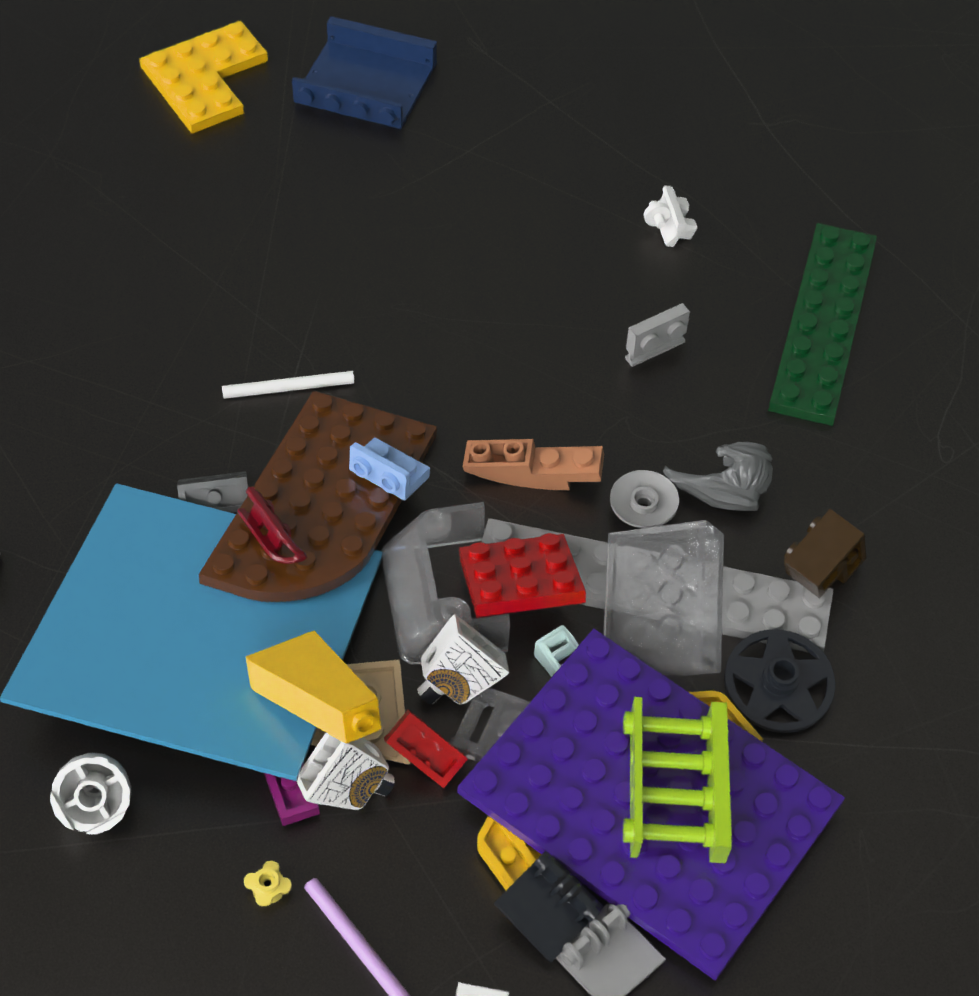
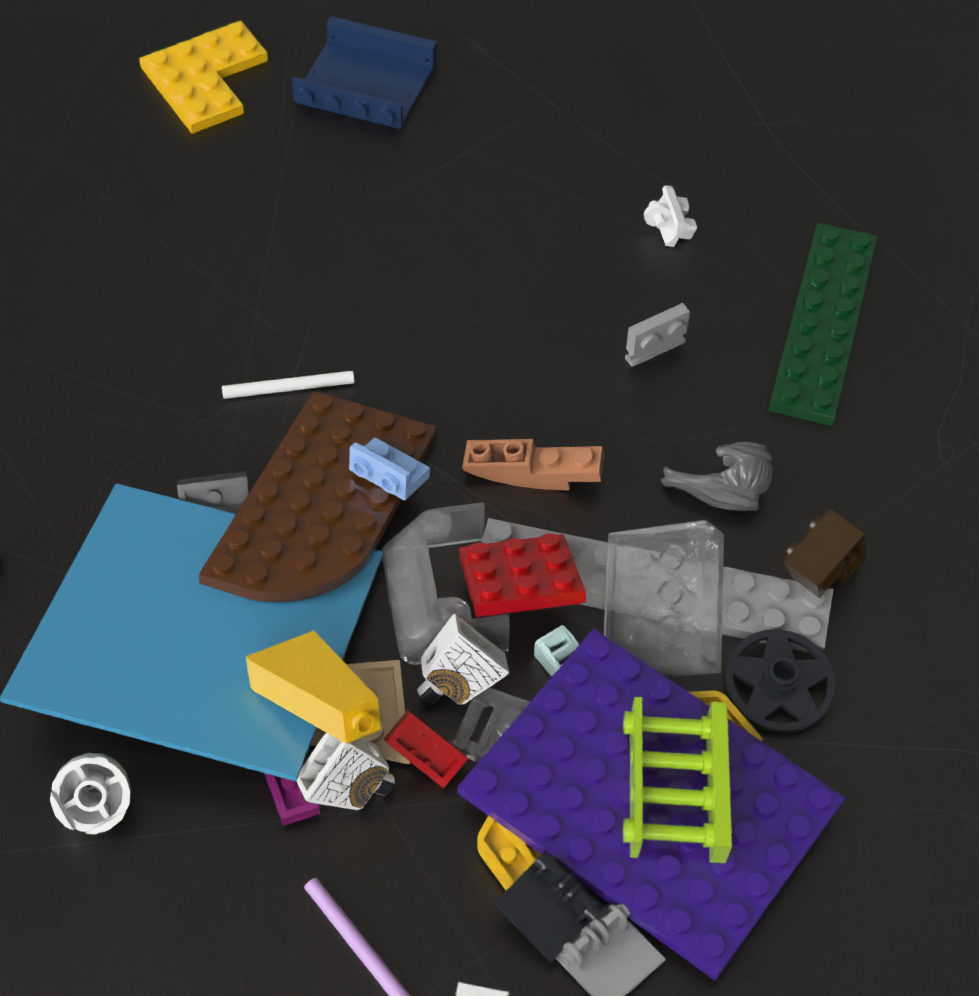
(267, 894): light yellow plate -> none
(278, 532): dark red piece -> none
(648, 489): light grey dish -> none

